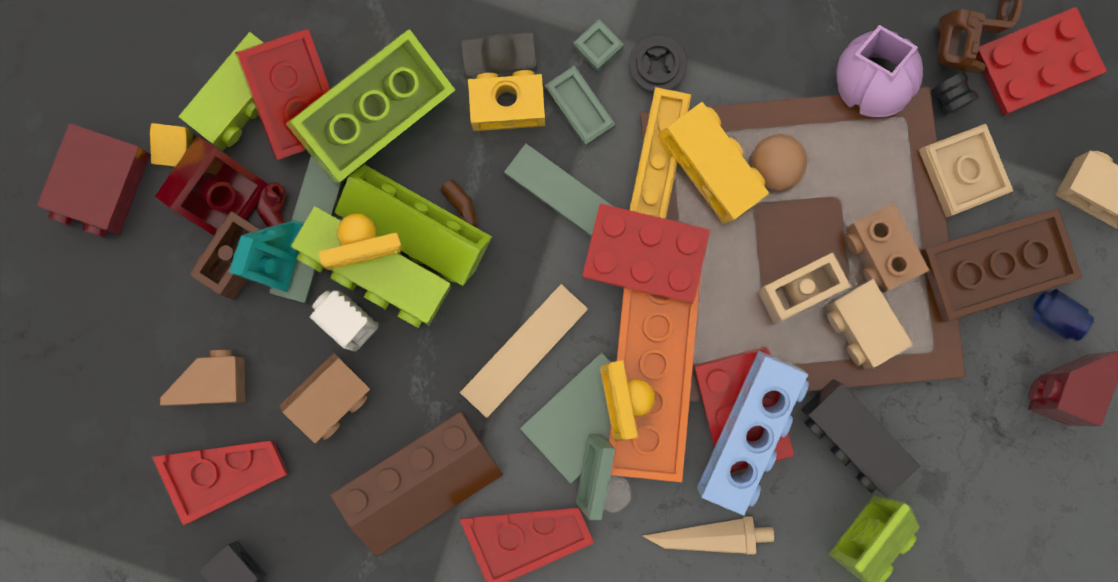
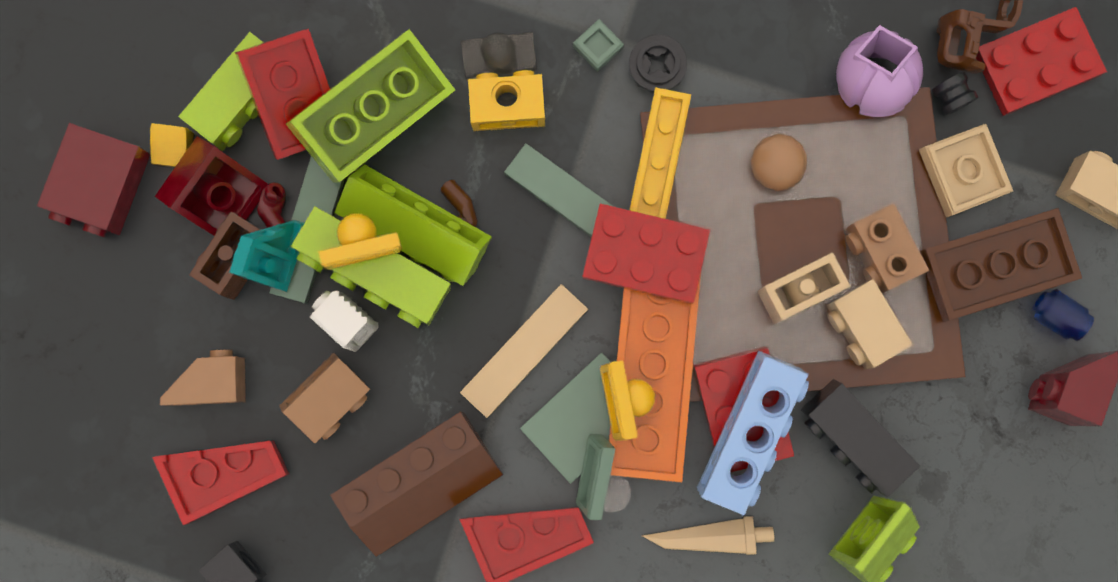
(579, 106): sand green tile -> none
(714, 163): yellow brick -> none

